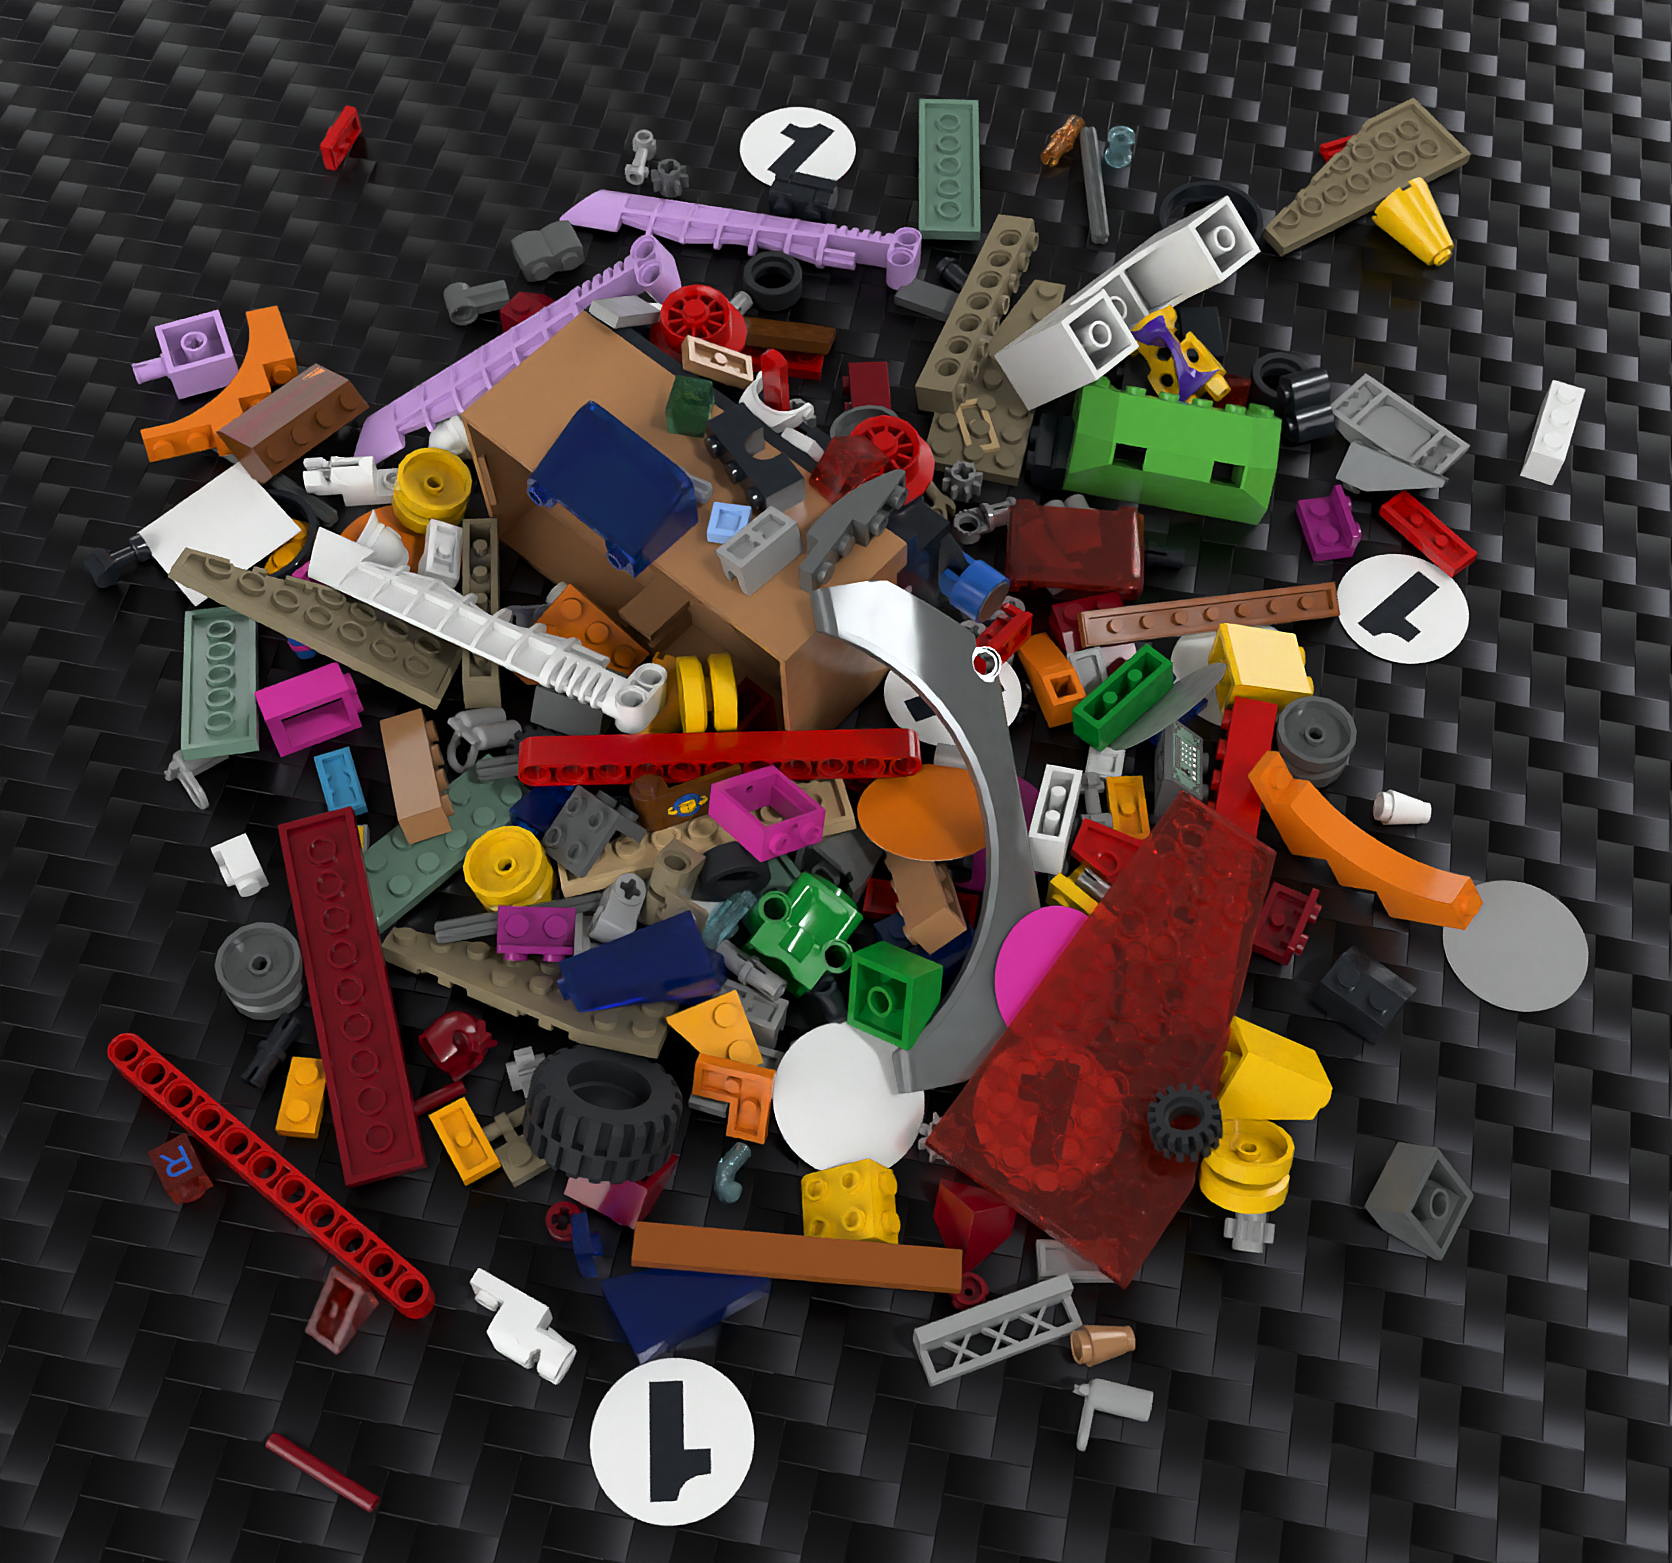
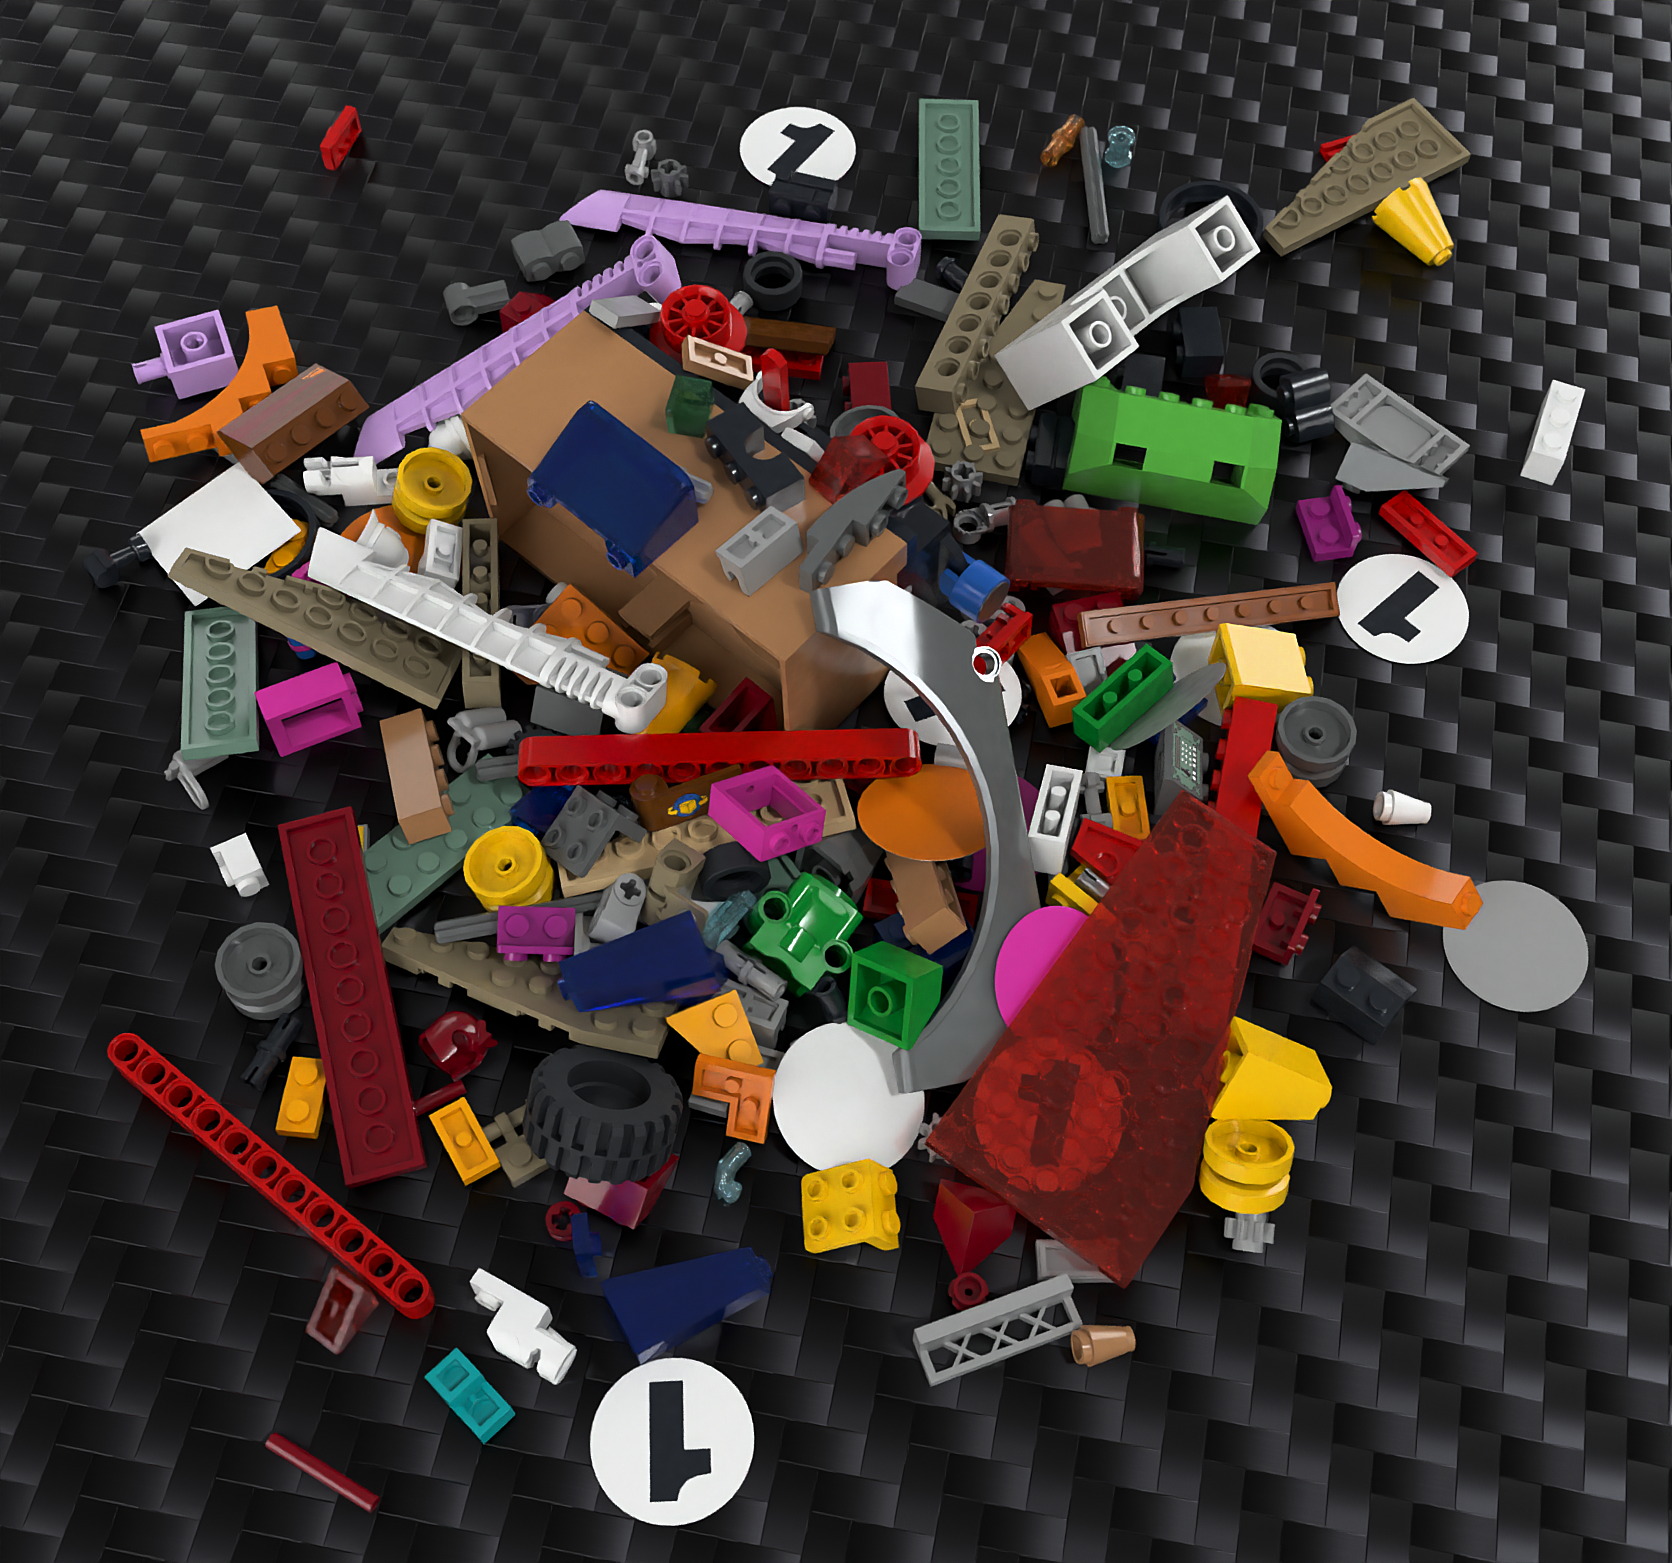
(181, 1169): clear red brick -> none
(340, 781): dark azure plate -> none
(470, 1395): none -> teal slope
(522, 1068): light grey gear -> none
(711, 693): yellow wheel -> none
(727, 521): light blue plate -> none
(797, 1257): dark orange tile -> none
(1112, 1399): light grey piece -> none
(1185, 1141): black tyre -> none
(1189, 378): yellow hips -> none
(1420, 1199): dark grey slope -> none

